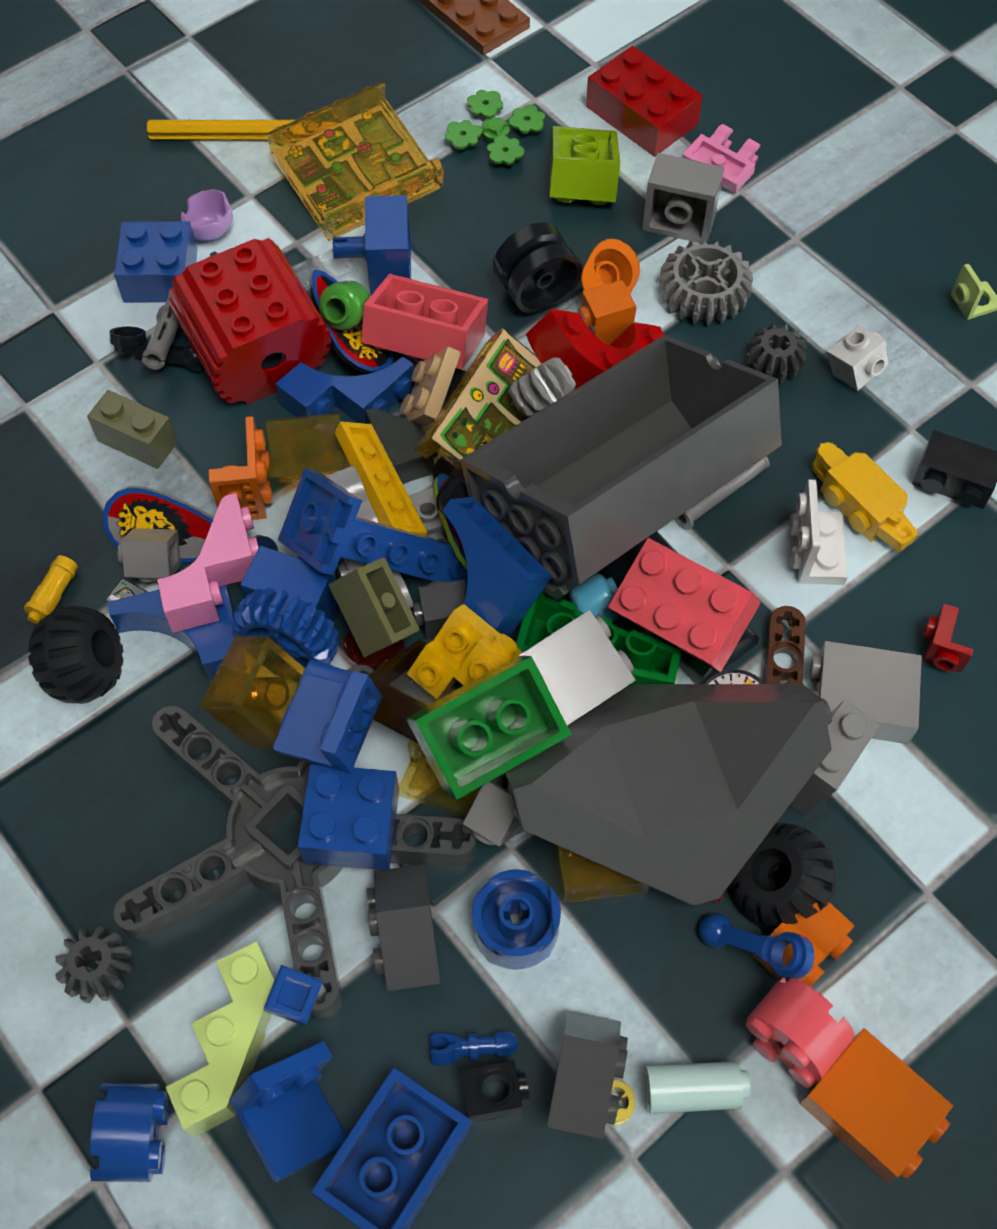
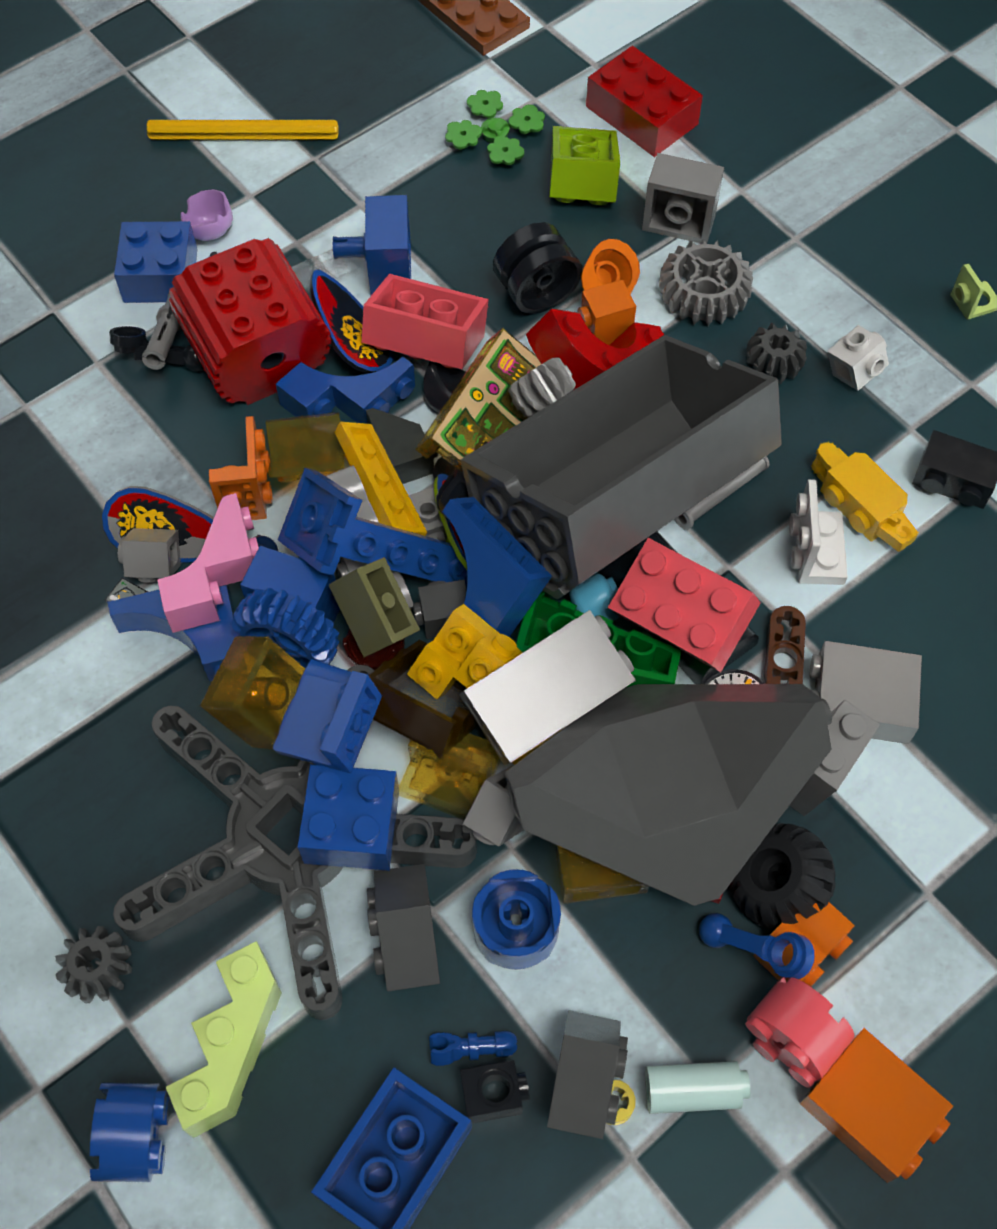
(51, 588): yellow piece -> none
(76, 654): black wheel -> none
(132, 429): olive brick -> none
(289, 1113): blue bracket -> none
(293, 995): blue tile -> none
(343, 304): bright green head -> none
(352, 153): clear yellow panel -> none
(431, 385): tan plate -> none
(488, 726): green brick -> none
(715, 151): bright pink plate -> none
(939, 649): red bracket -> none

